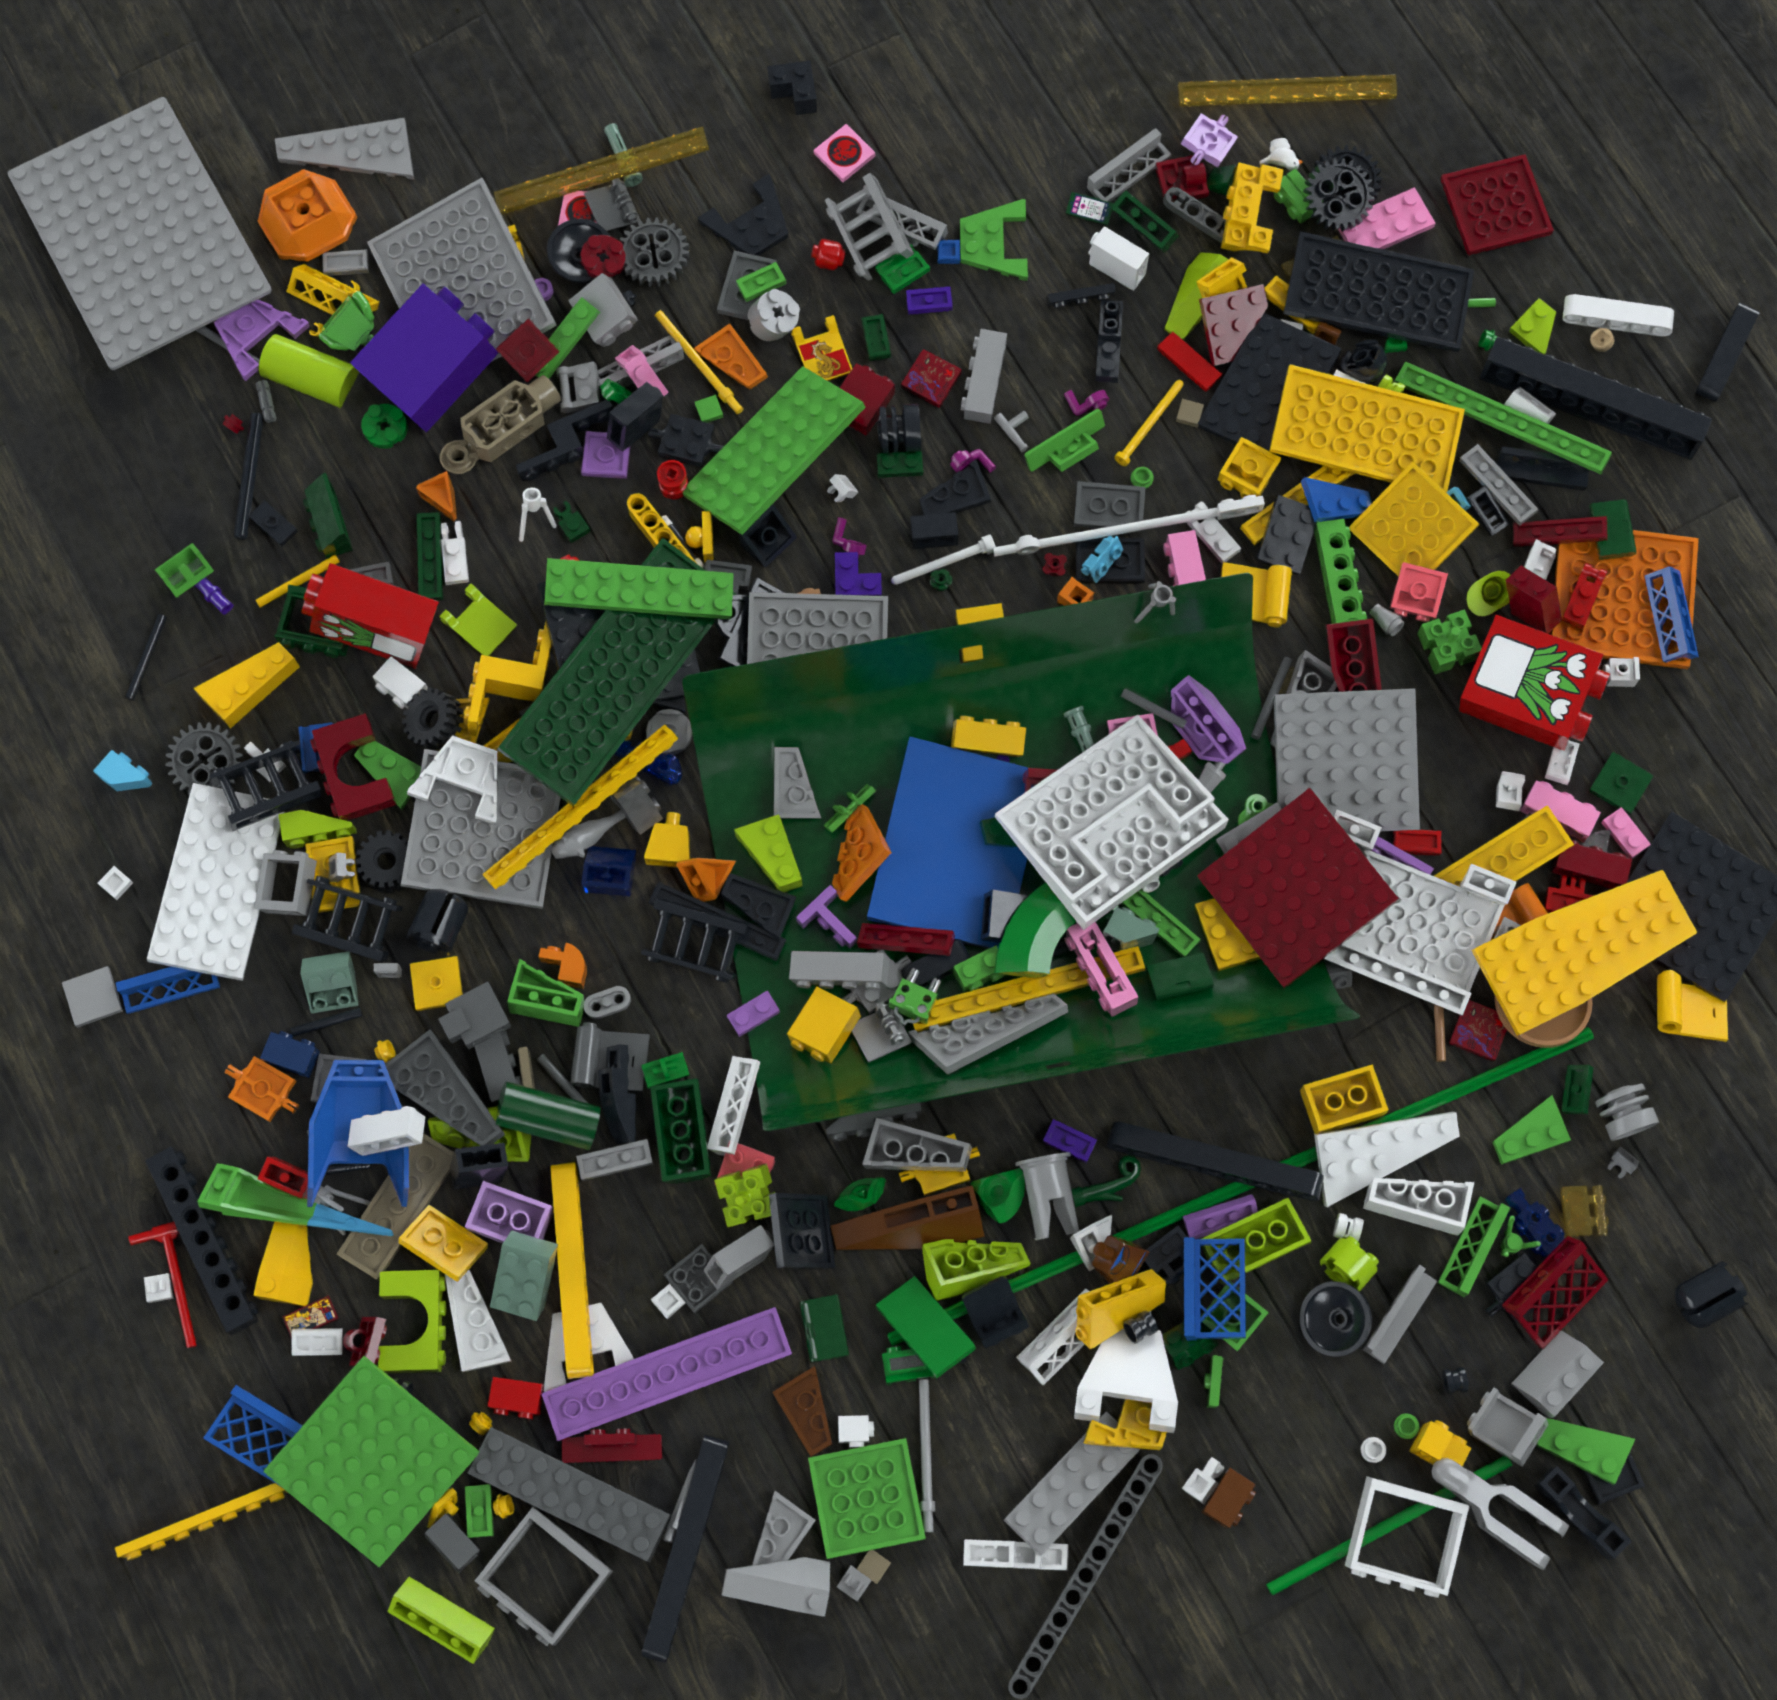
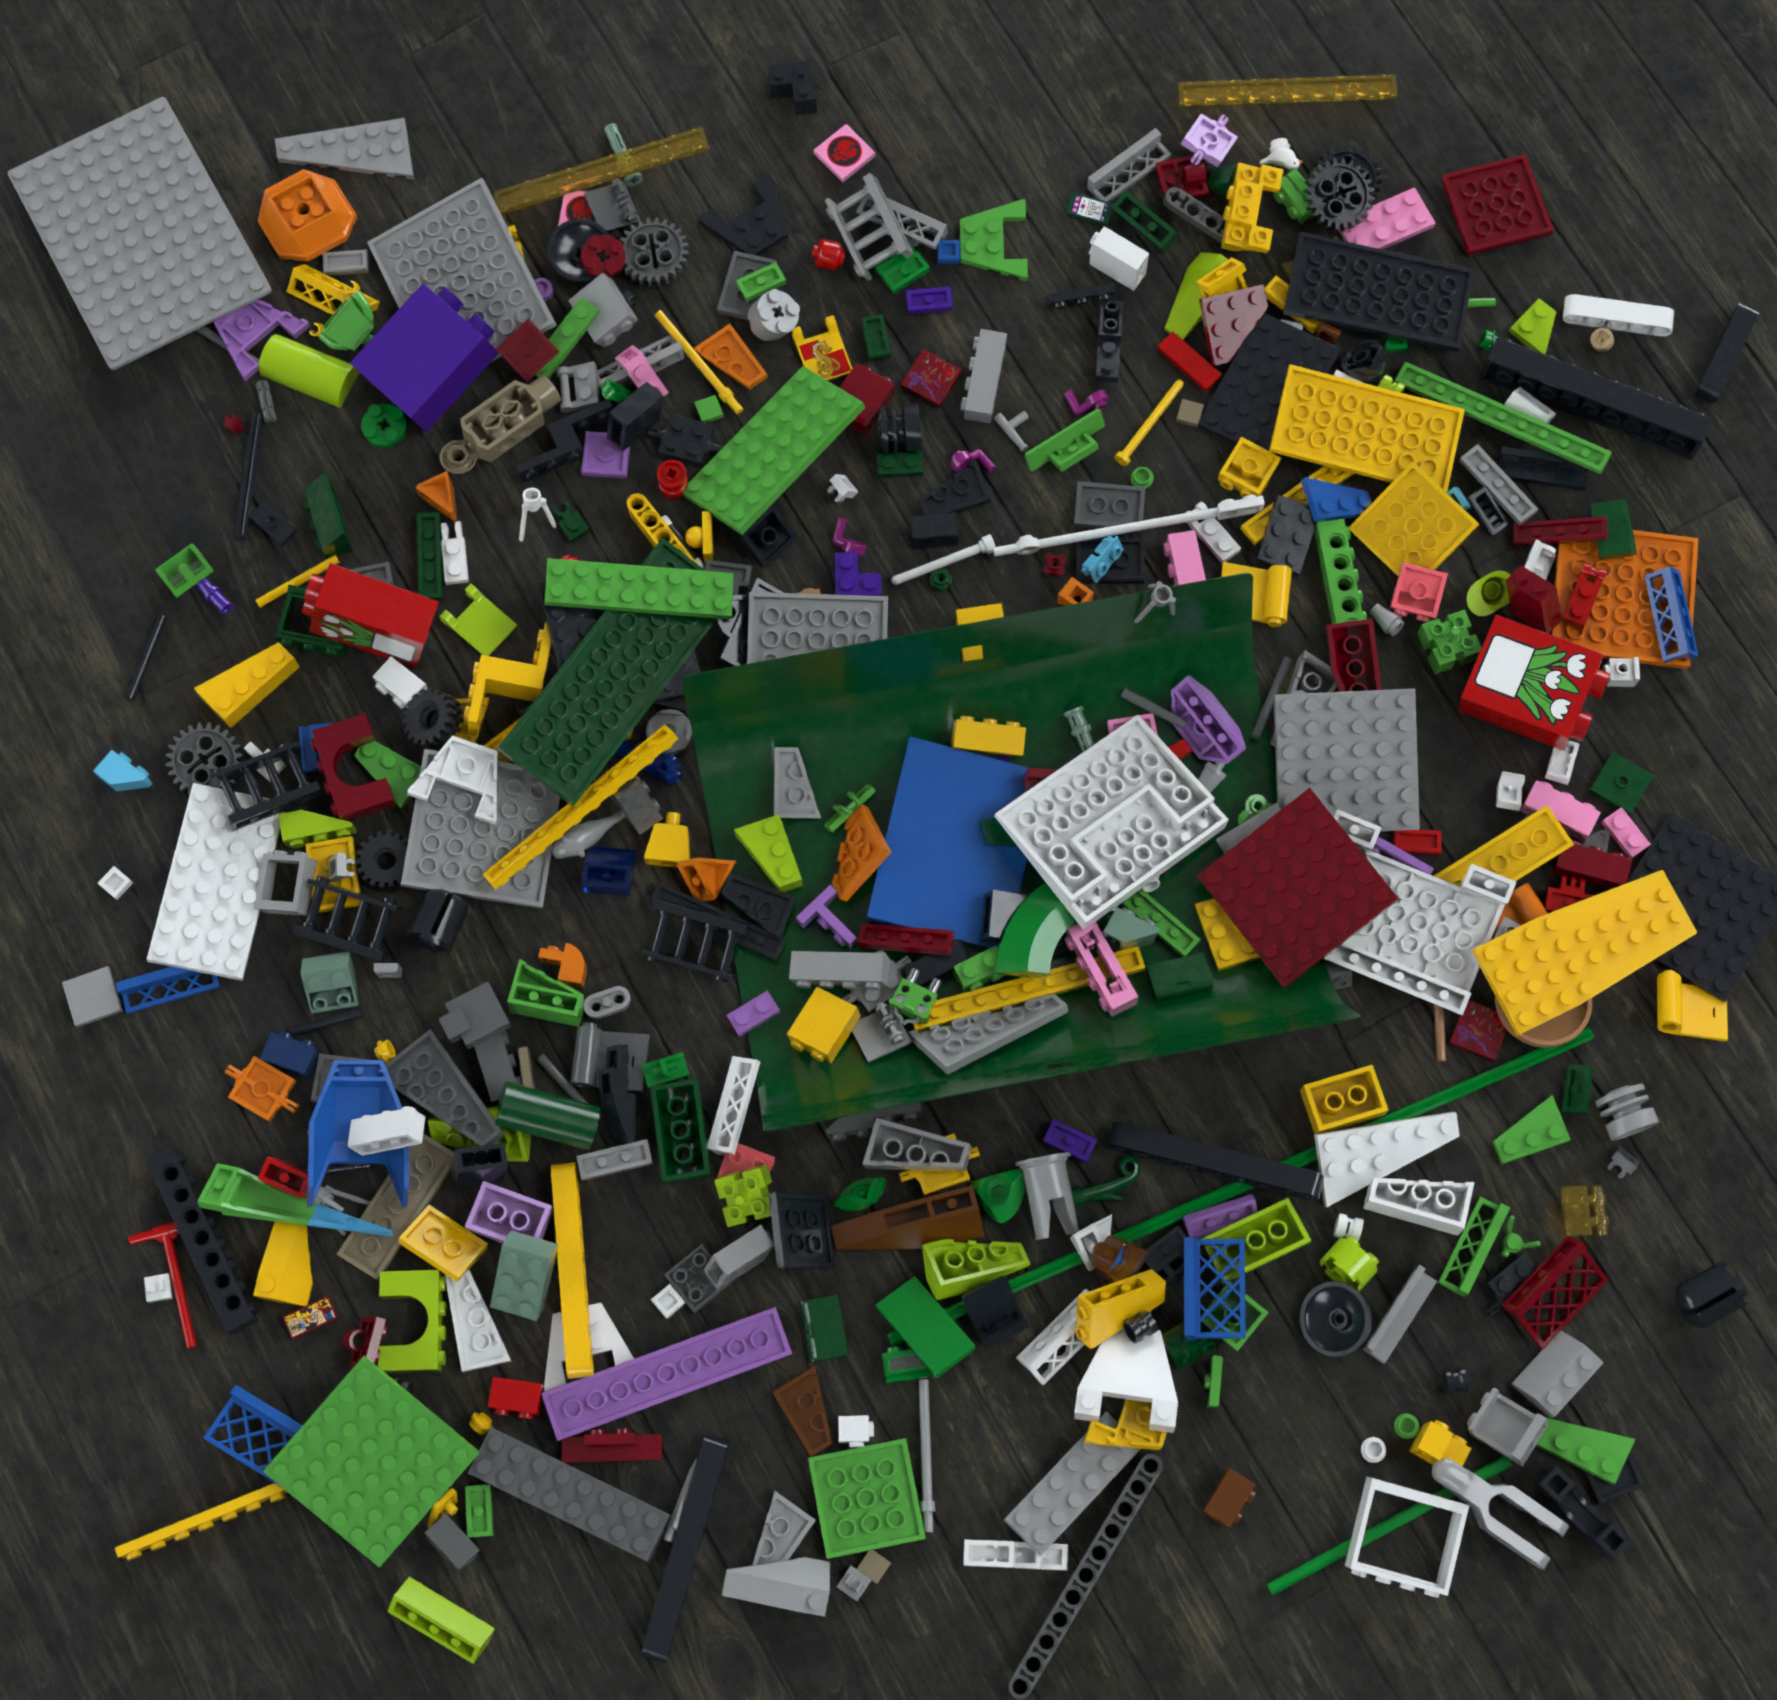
(317, 1342): white plate -> none
(435, 982): yellow plate -> none
(503, 1506): yellow plate -> none
(507, 1604): light grey window -> none
(1202, 1483): white plate -> none
(1535, 1230): clear blue brick -> none

